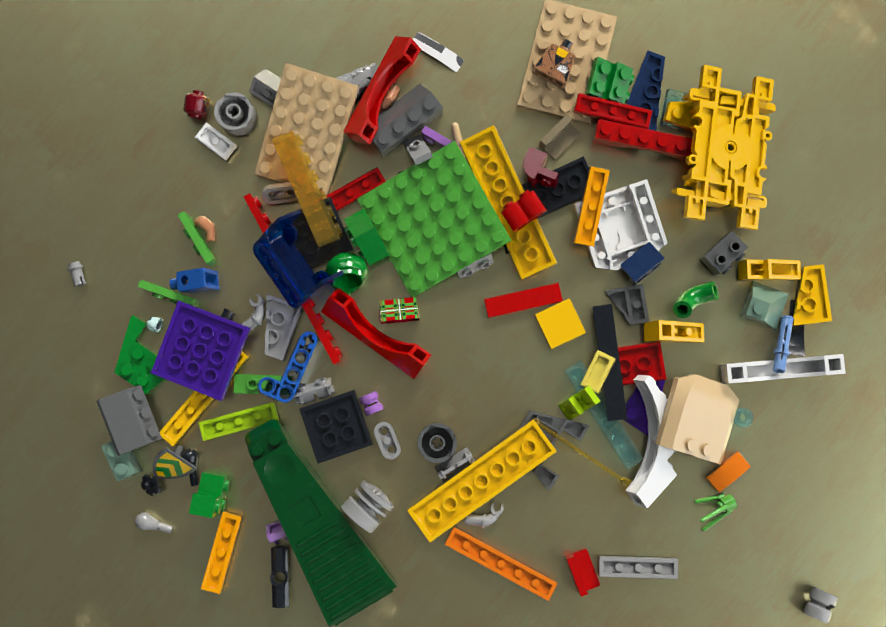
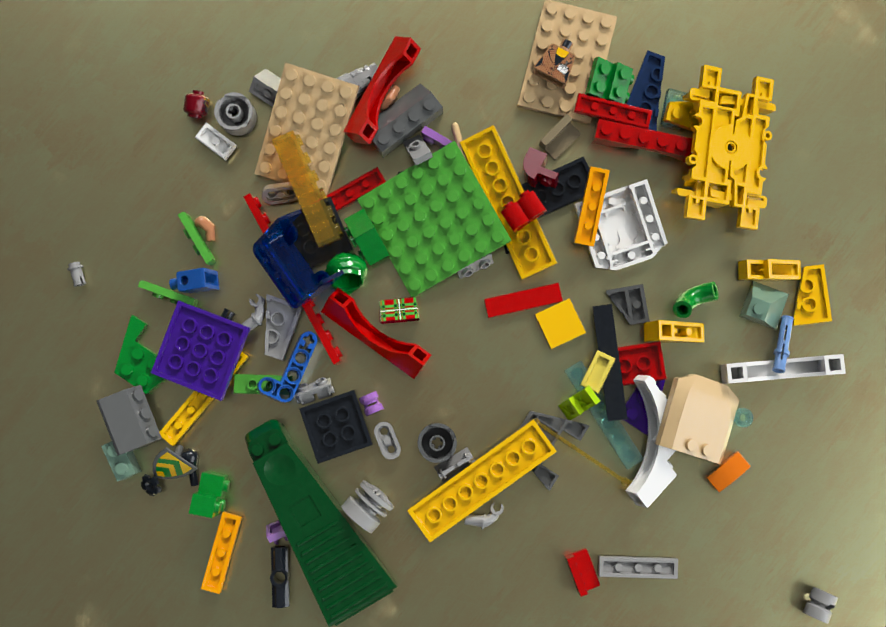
(147, 522): light grey piece -> none
(154, 324): light aqua hinge -> none
(238, 421): lime plate -> none
(438, 51): white sticker -> none
(501, 563): orange plate -> none
(642, 263): dark blue panel -> none
(724, 253): dark grey brick -> none
(725, 506): bright green plant -> none
(796, 343): black sticker -> none

